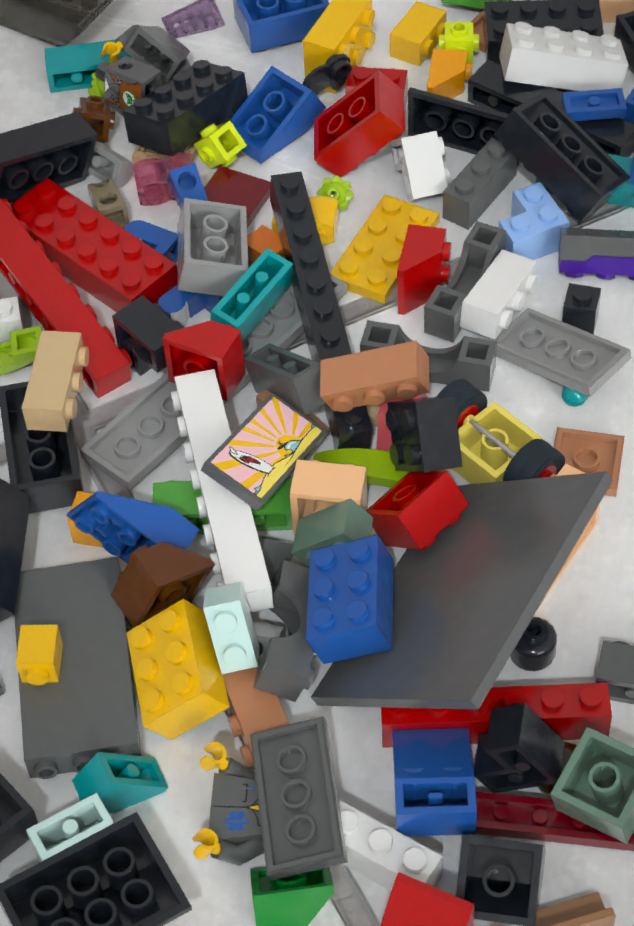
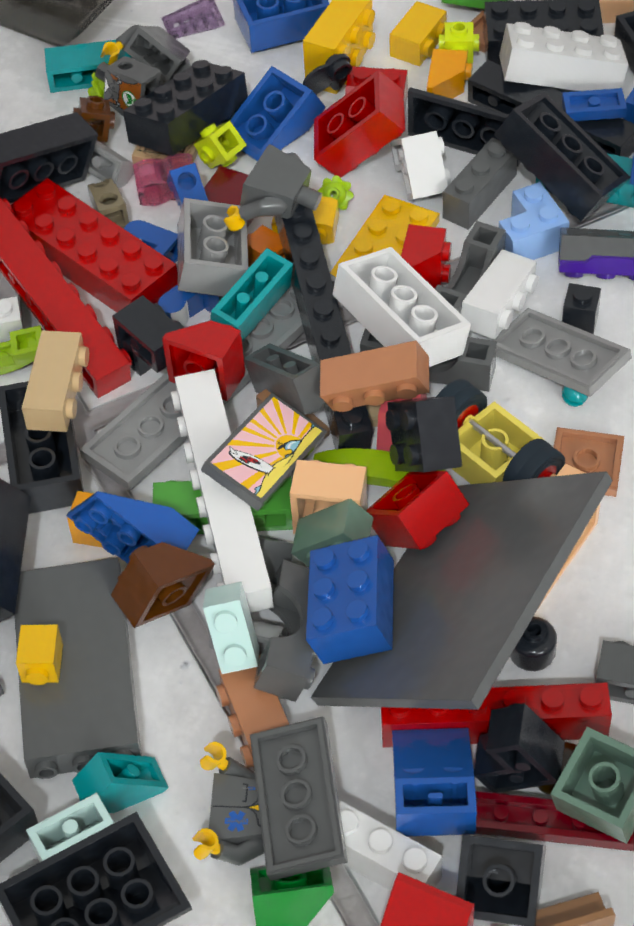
(176, 670): yellow brick -> none
(274, 189): none -> dark grey torso
(400, 305): none -> white brick

